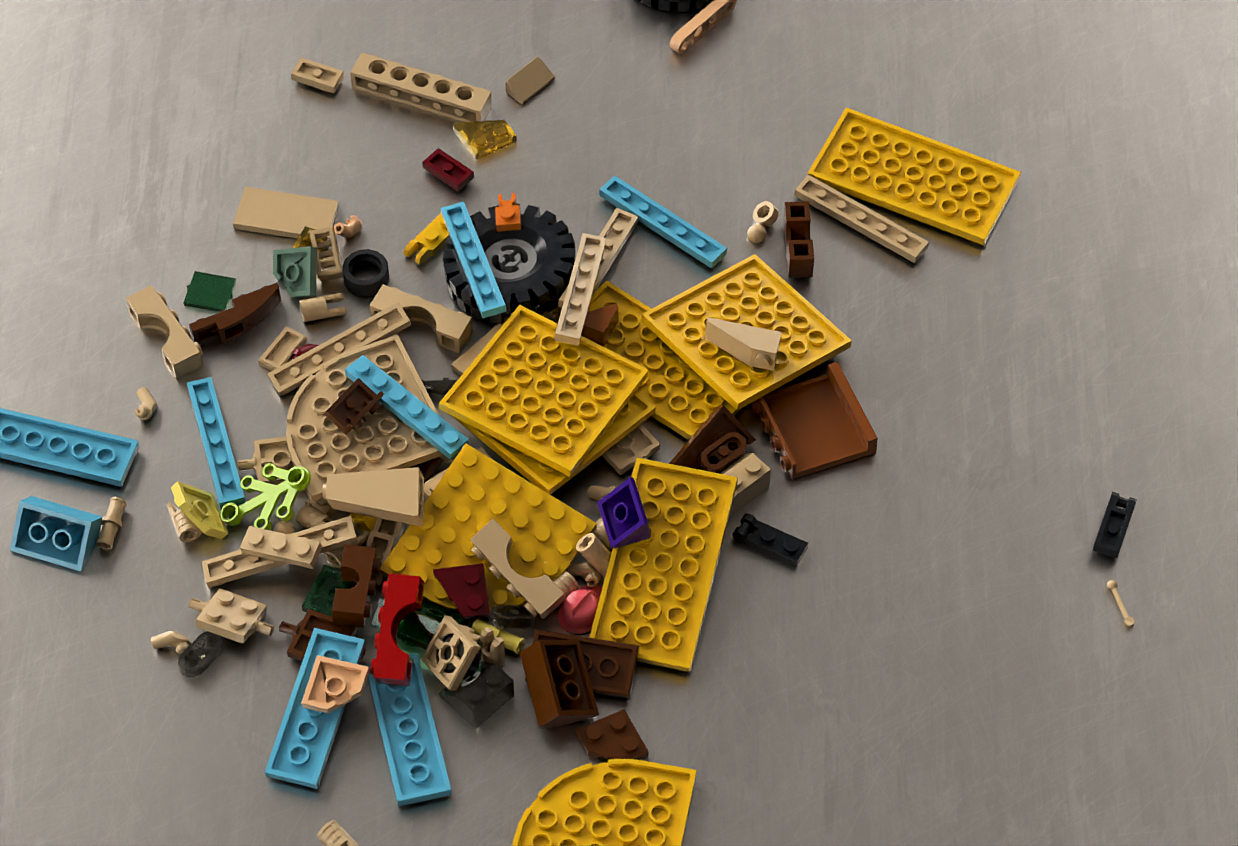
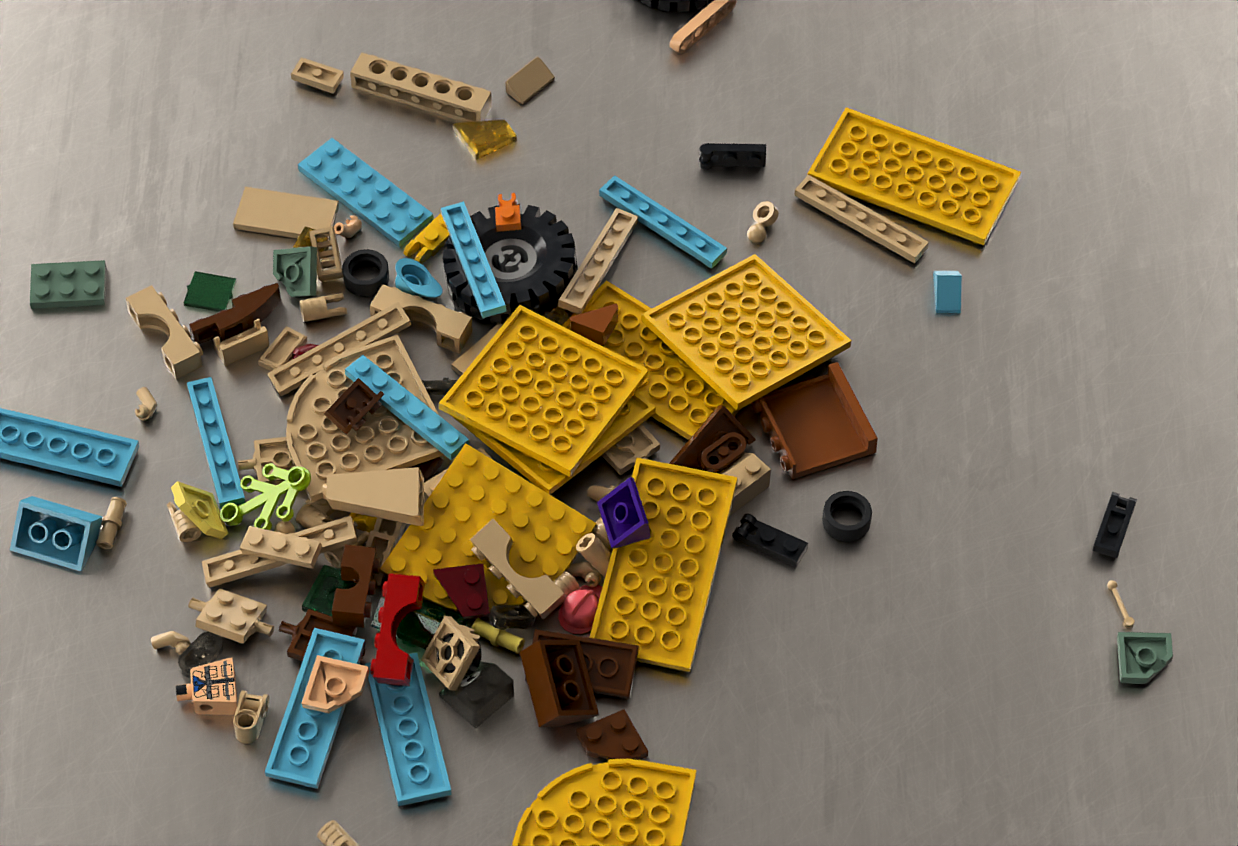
(67, 284): none -> sand green plate
(211, 688): none -> light nougat torso
(242, 344): none -> tan hinge
(250, 712): none -> tan piece
(365, 192): none -> medium azure plate
(415, 279): none -> medium azure piece
(448, 169): dark red plate -> none
(492, 648): tan hinge -> none
(580, 289): tan plate -> none
(732, 155): none -> black plate
(747, 343): tan slope -> none
(797, 239): reddish brown arch -> none
(841, 531): none -> black tyre
(947, 291): none -> medium azure slope
(1143, 655): none -> sand green plate

